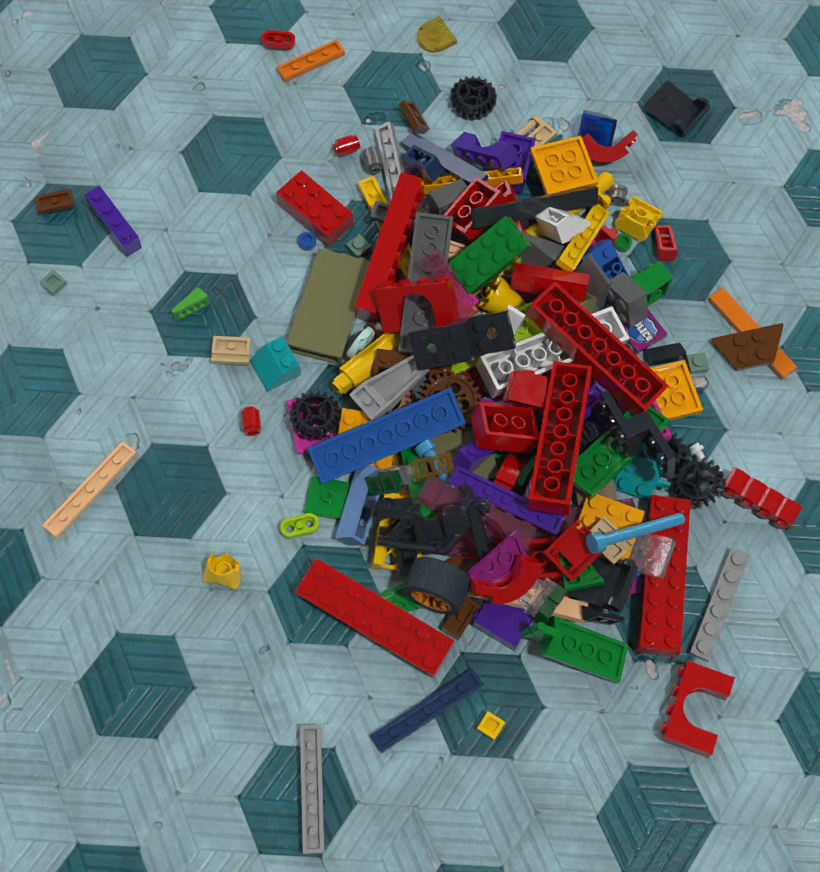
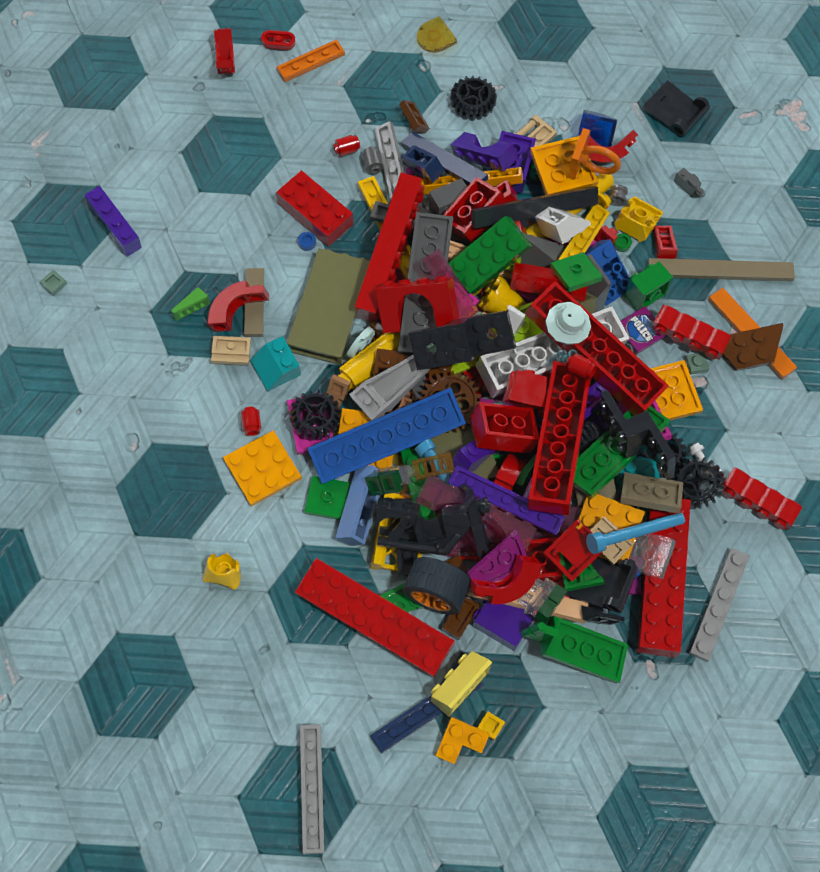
(54, 201): reddish brown plate -> none
(89, 490): light nougat tile -> none
(224, 51): none -> red arch
(228, 302): none -> red arch
(254, 310): none -> dark tan tile
(262, 468): none -> light orange plate
(299, 524): lime plate -> none
(343, 386): none -> medium nougat plate
(358, 246): sand green plate -> none
(459, 734): none -> light orange plate
(460, 682): none -> light yellow slope
(563, 356): none -> clear light blue arm
(568, 329): none -> light aqua hat
(576, 272): none -> green plate
(581, 366): none -> red brick
(582, 154): none -> orange tile
(627, 300): dark grey brick -> none
(652, 492): none -> dark tan plate
(665, 354): black slope -> none
(678, 729): red arch -> none
(689, 183): none -> dark grey piece
(692, 332): none -> red brick
(728, 269): none -> dark tan tile

